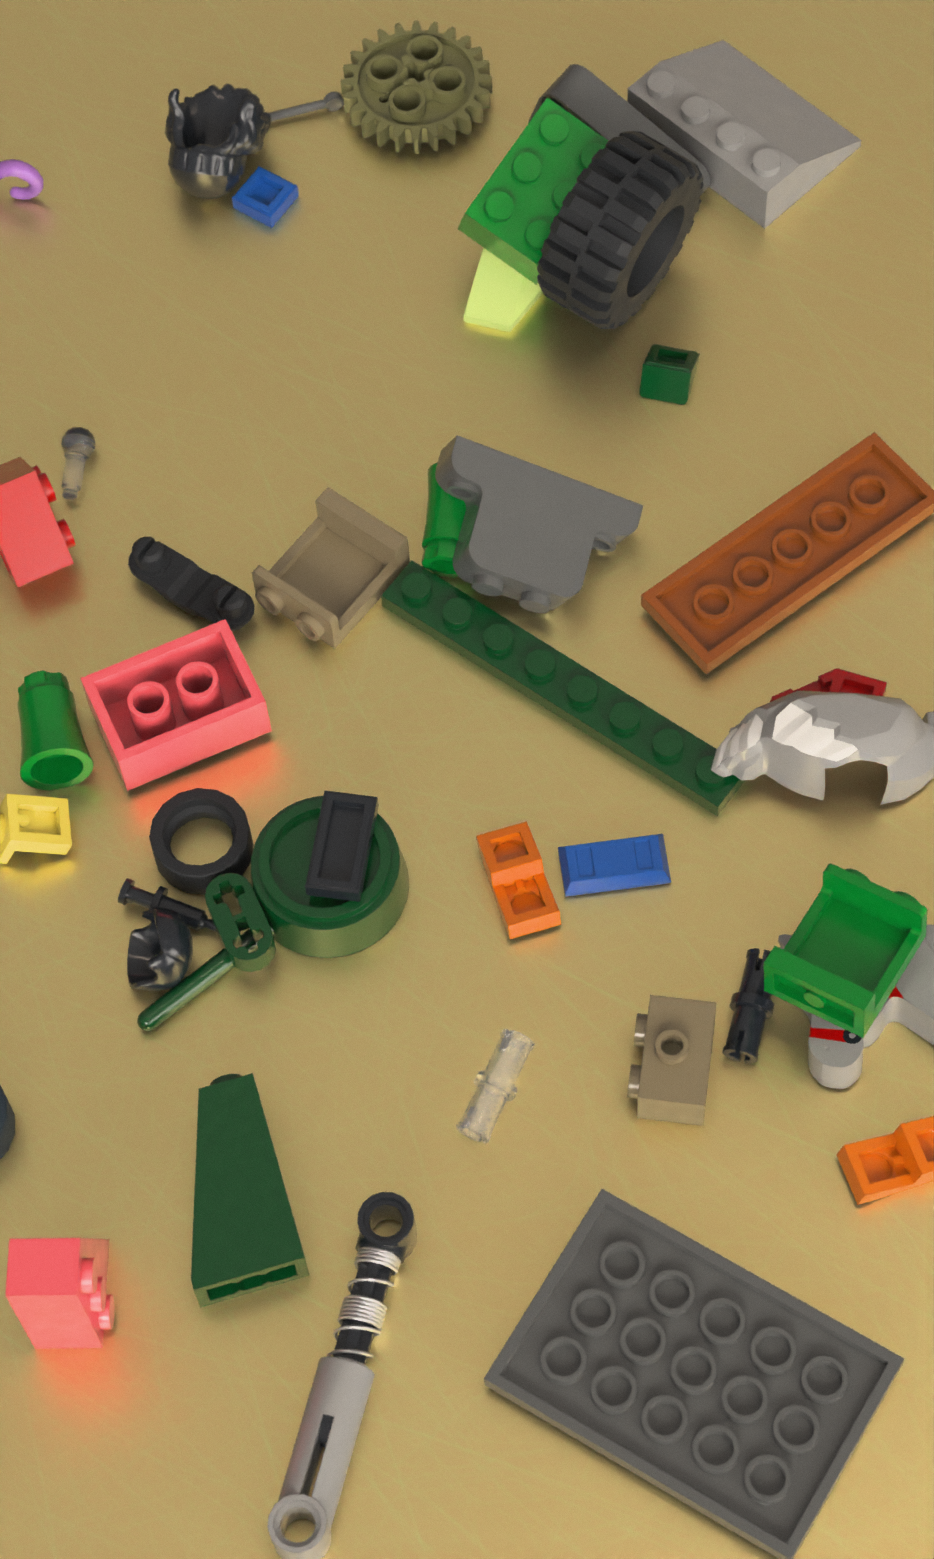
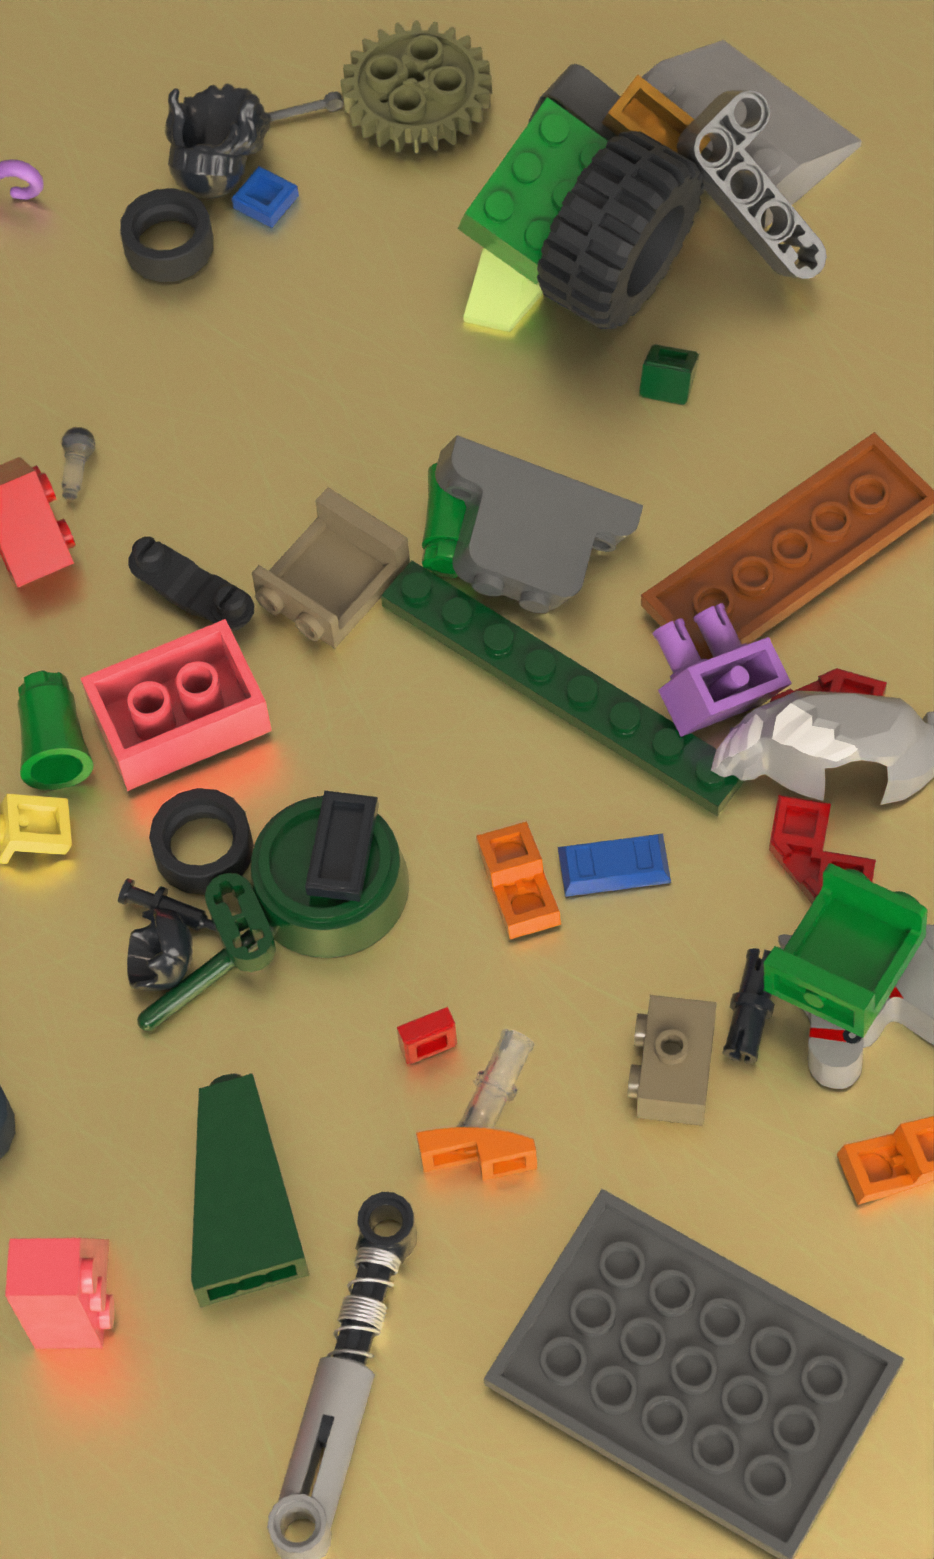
(166, 206): none -> black tyre
(427, 1036): none -> red tile
(496, 1150): none -> orange slope
(650, 112): none -> pearl gold brick
(720, 687): none -> medium lavender brick
(758, 190): none -> dark grey beam
(799, 843): none -> red tile

